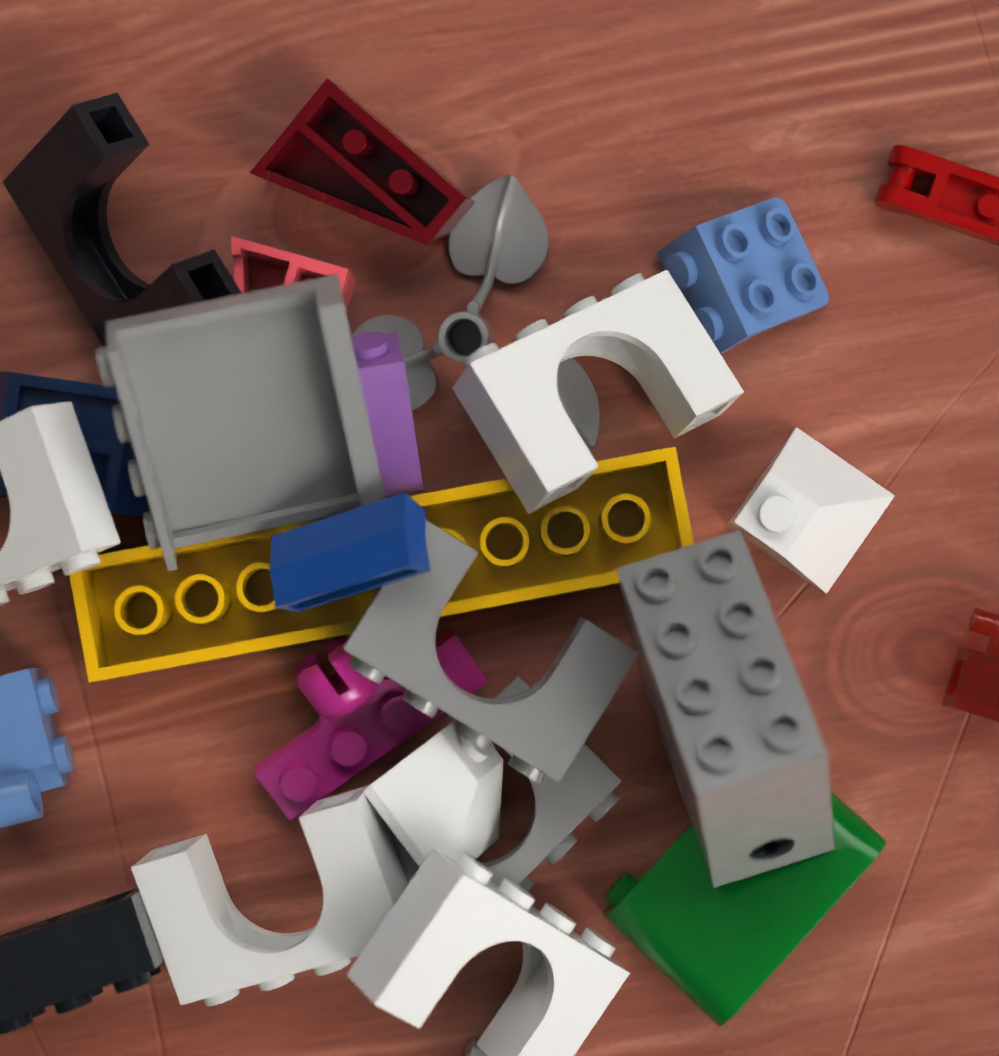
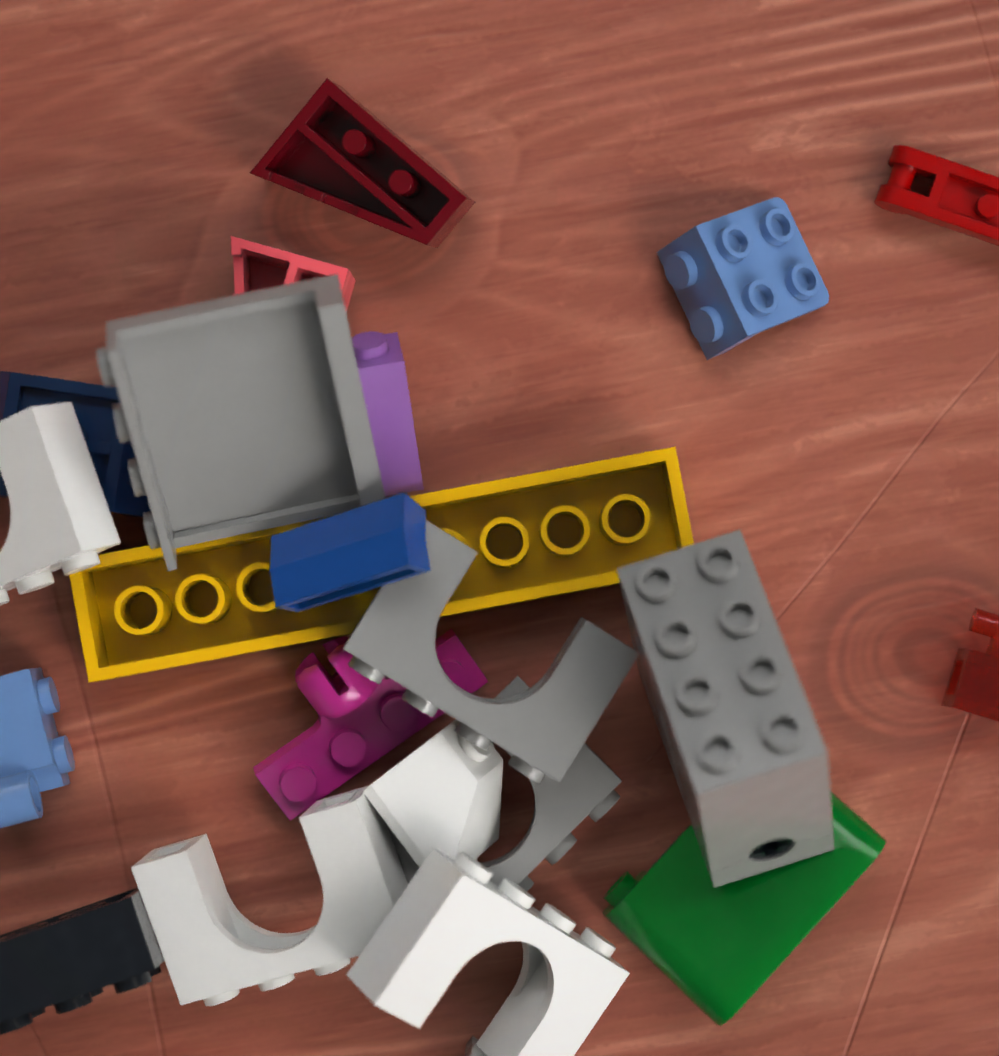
(64, 199): black arch -> none
(503, 240): light grey plant -> none
(639, 327): white arch -> none
(810, 510): white slope -> none

